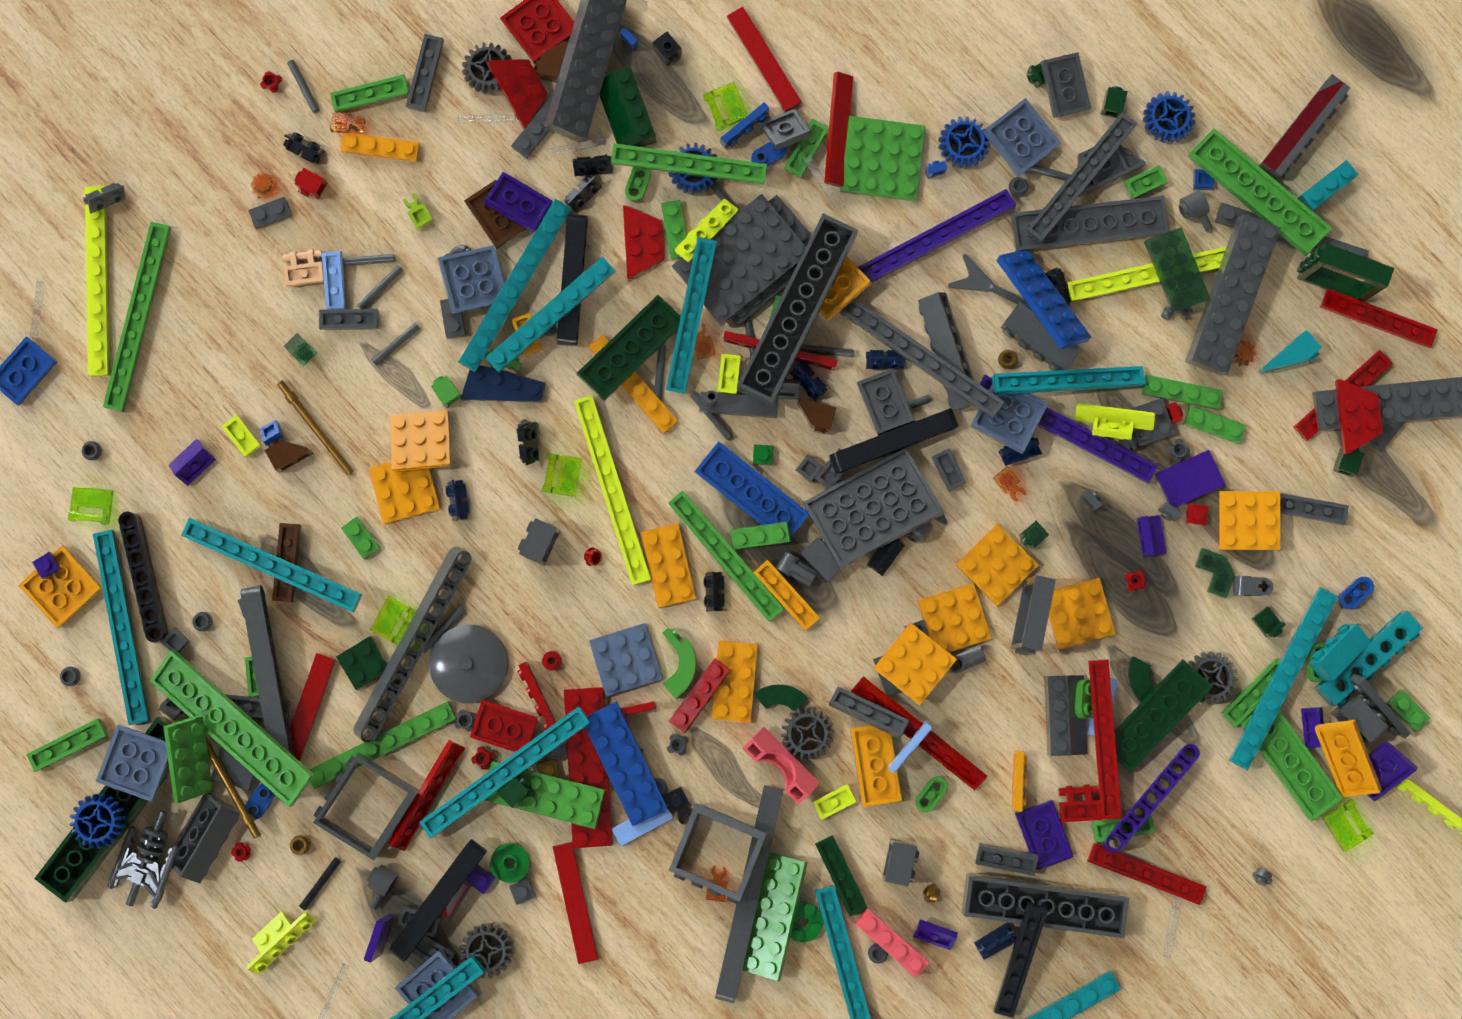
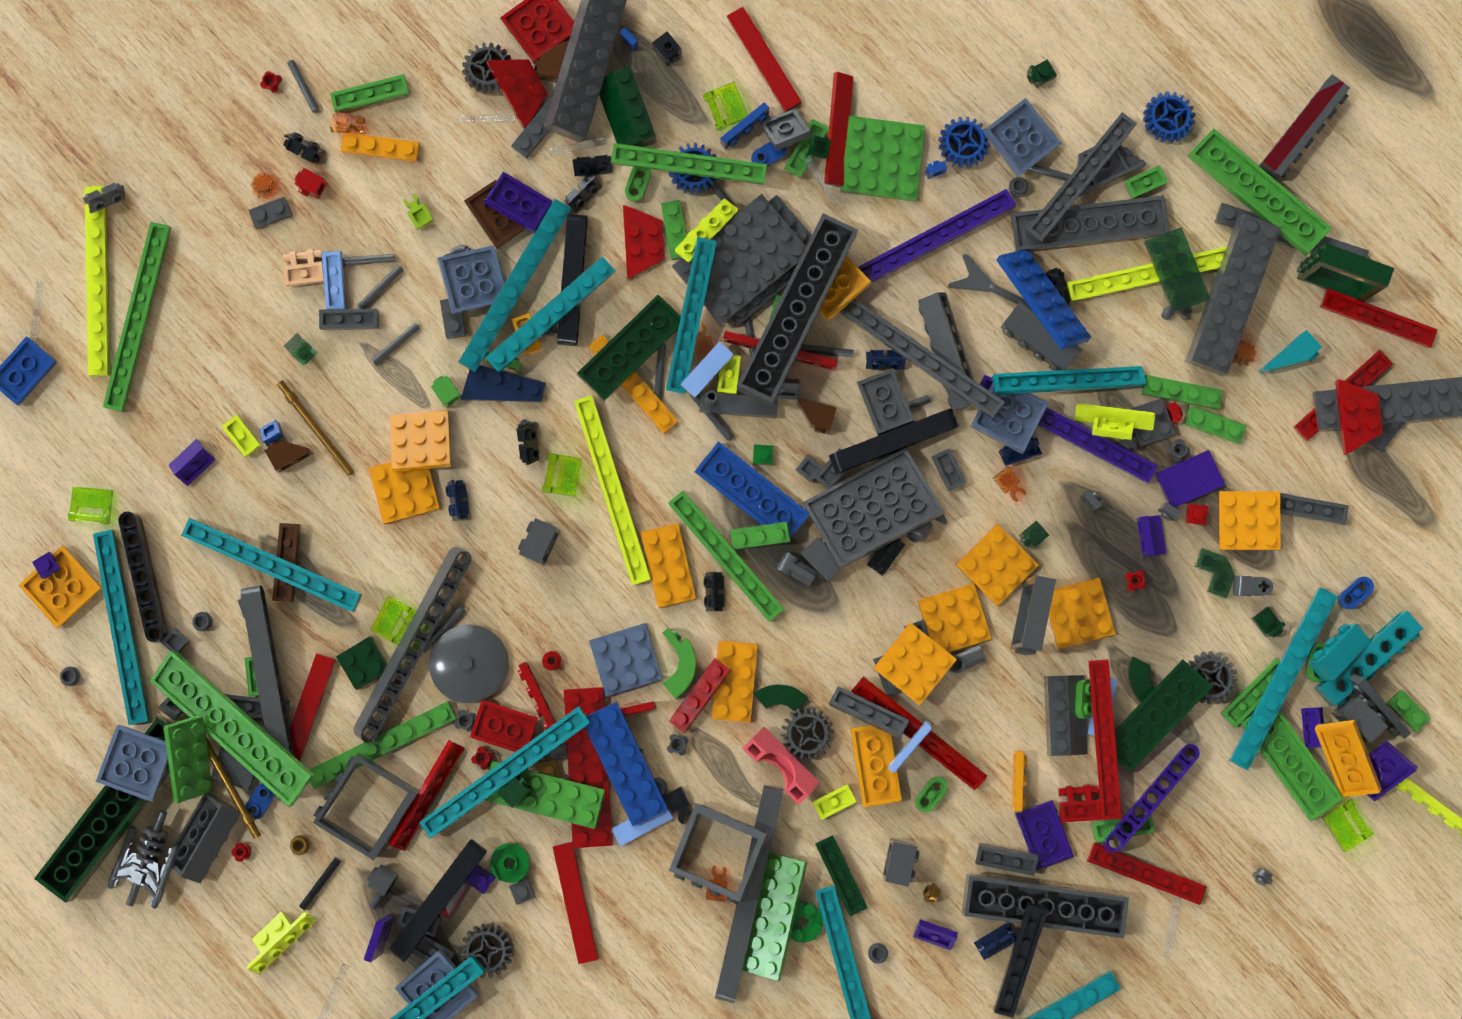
(67, 745): bright green plate -> none
(86, 450): dark grey plate -> none
(95, 828): blue gear -> none
(360, 537): bright green plate -> none
(424, 73): dark grey plate -> none
(592, 556): red plate -> none
(707, 369): none -> light blue tile
(786, 595): light orange plate -> none
(813, 388): dark blue hinge -> none
(819, 147): none -> dark green plate
(891, 942): coral arch -> none
(1007, 353): pearl gold plate -> none
(1065, 85): dark grey plate -> none
(1113, 102): dark green brick -> none
(1196, 206): dark grey piece -> none
(1202, 180): blue tile -> none
(1328, 185): teal brick -> none
(1349, 463): dark green brick -> none

